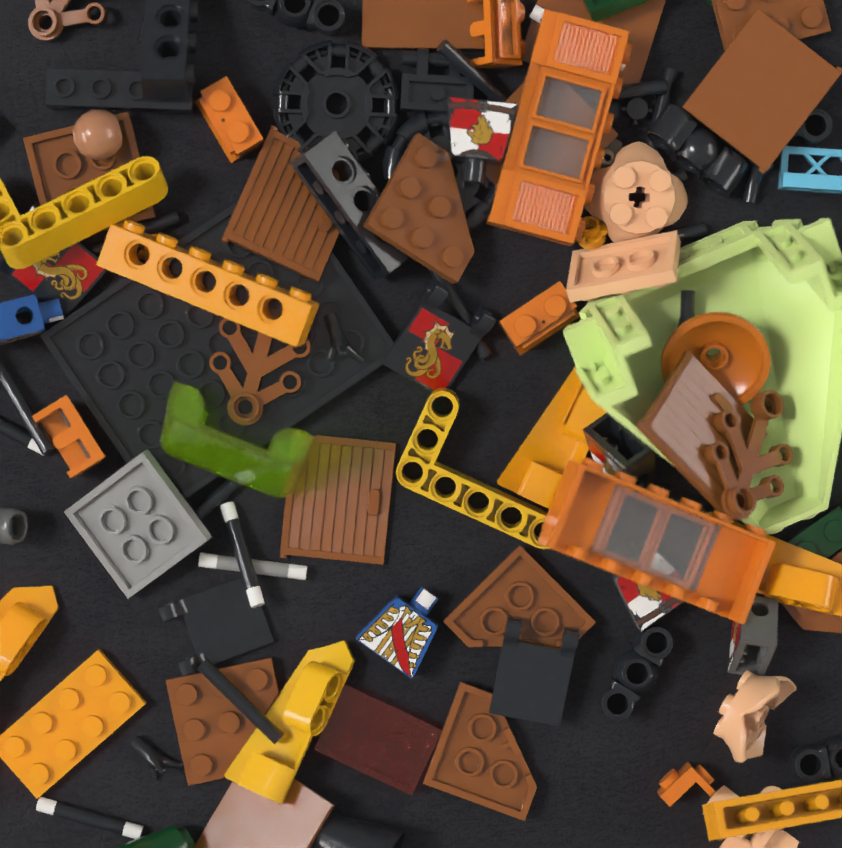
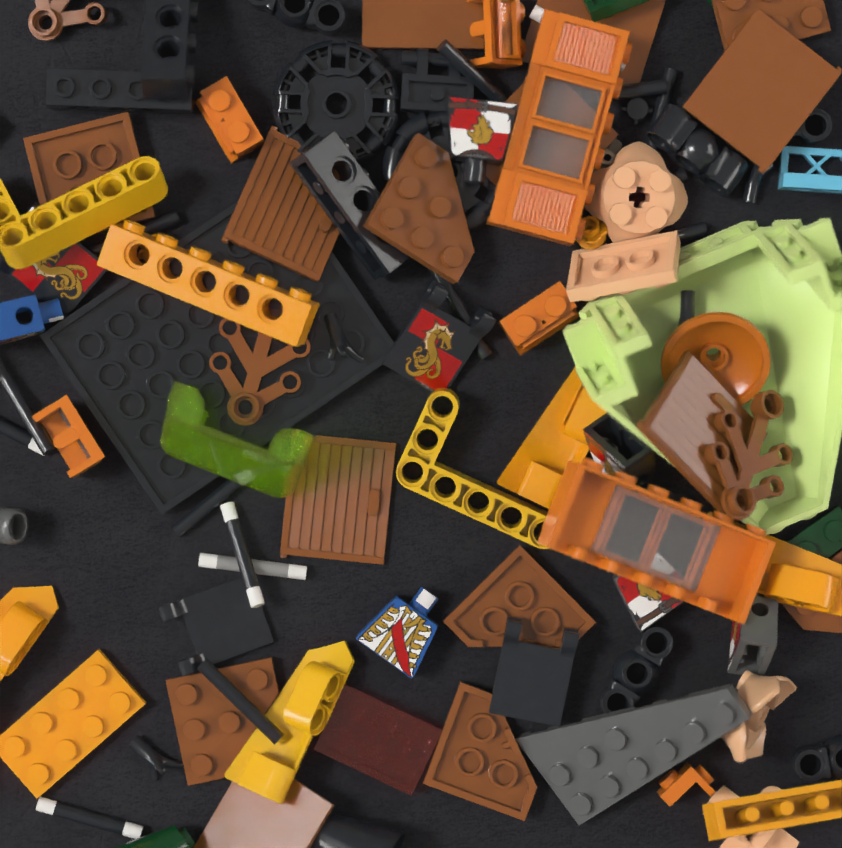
(97, 134): nougat piece -> none
(137, 523): light grey plate -> none
(620, 751): none -> dark grey wing

